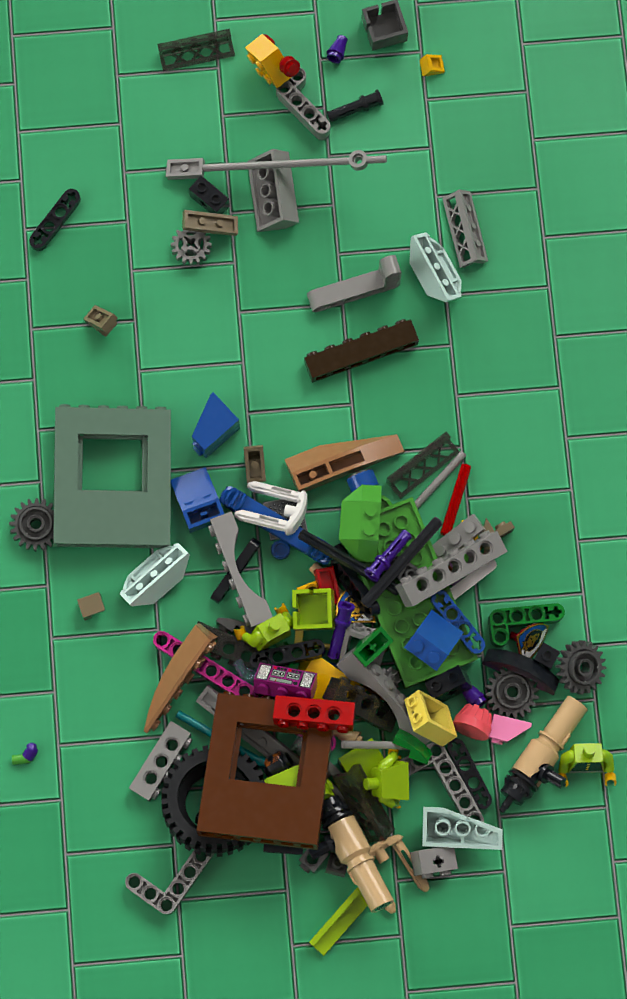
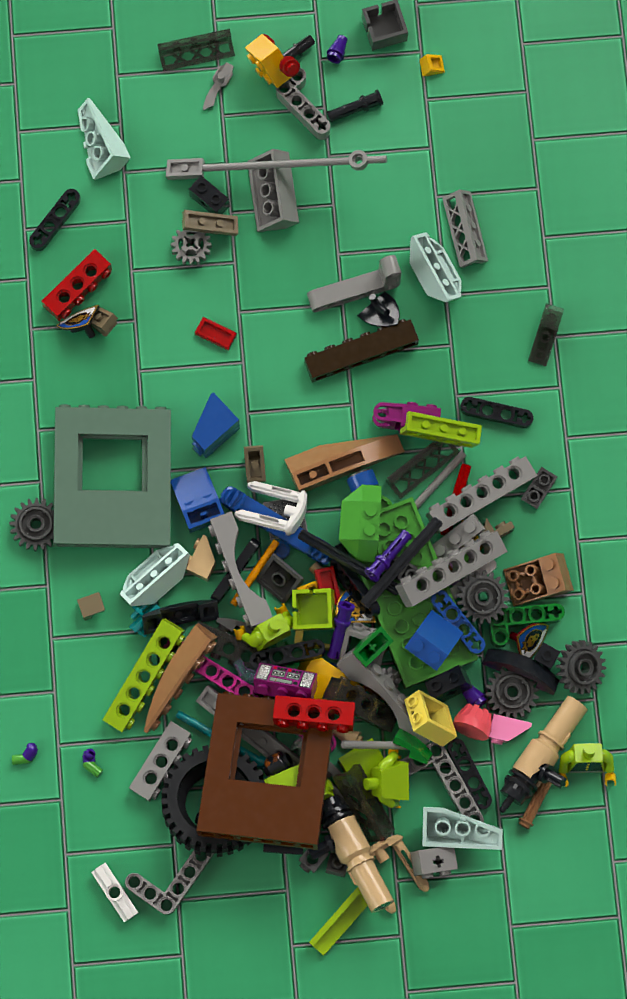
(80, 321): none -> shield
(89, 762): none -> arm
(93, 261): none -> red brick
(104, 146): none -> light aqua wedge
(107, 881): none -> white piece
(114, 715): none -> lime brick
(137, 625): none -> teal hips
(181, 613): none -> black slope
(202, 561): none -> tan slope
(215, 333): none -> red tile
(220, 80): none -> light grey piece
(258, 567): none -> light orange bar
(279, 578): none -> dark grey slope
(300, 47): none -> black axle
(381, 312): none -> black shield
(396, 413): none -> magenta brick
(441, 430): none -> lime fence
(494, 593): none -> dark grey gear
(496, 415): none -> black beam
(523, 471): none -> light grey brick
(534, 805): none -> medium nougat axle
(538, 579): none -> medium nougat slope
(539, 487): none -> dark grey slope
(546, 334): none -> clear smoke slope

